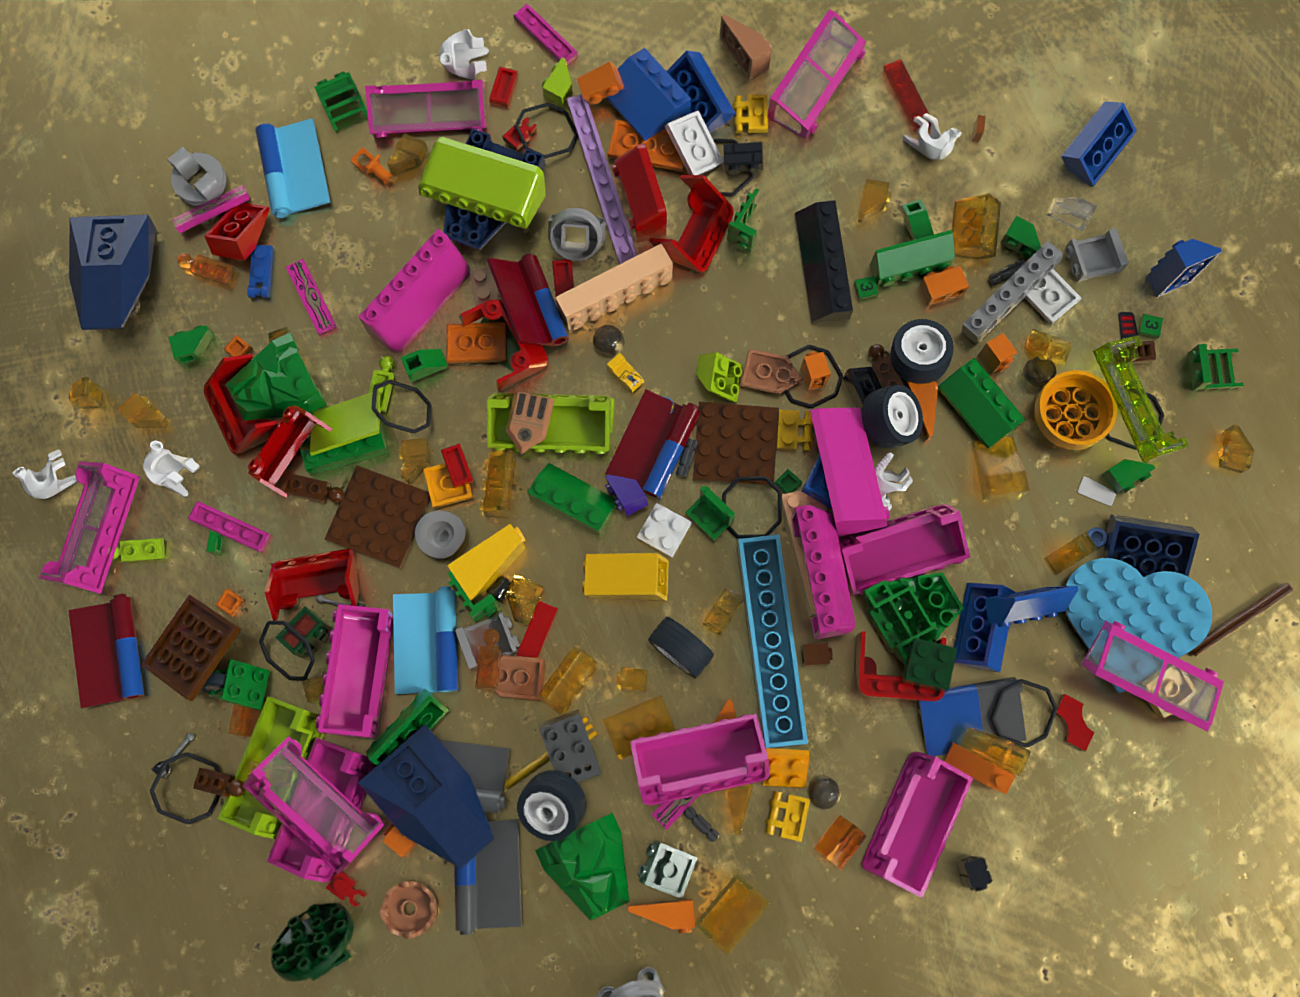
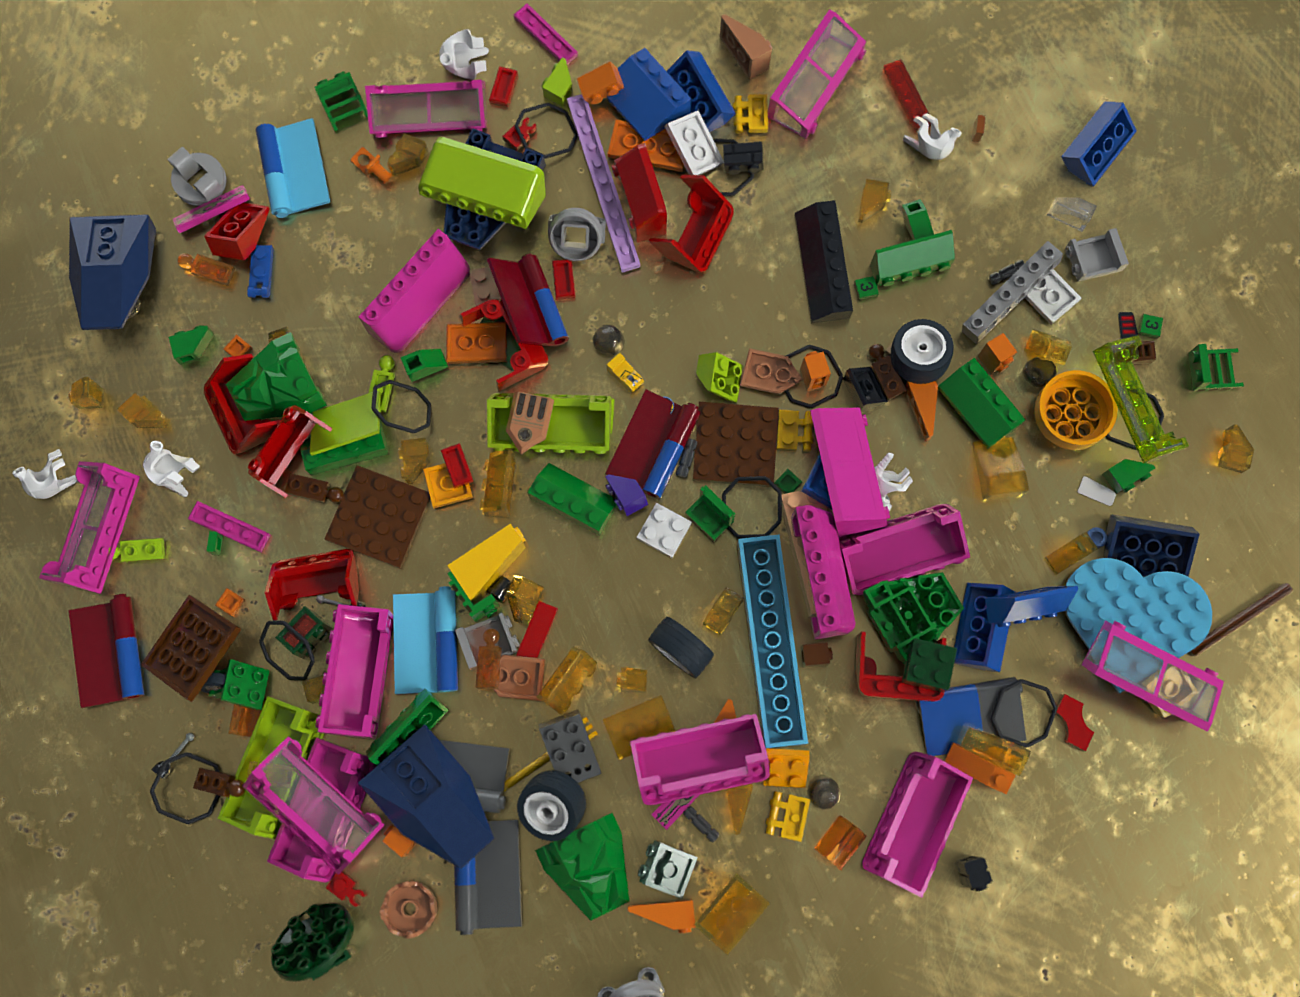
(311, 296): dark pink tile -> none
(440, 534): light grey hat -> none
(614, 287): light nougat brick -> none
(626, 576): yellow slope -> none
(738, 231): green plate -> none
(892, 416): black wheel -> none
(944, 285): orange brick -> none
(976, 227): clear yellow slope -> none
(1022, 237): green slope -> none
(1181, 265): blue slope -> none

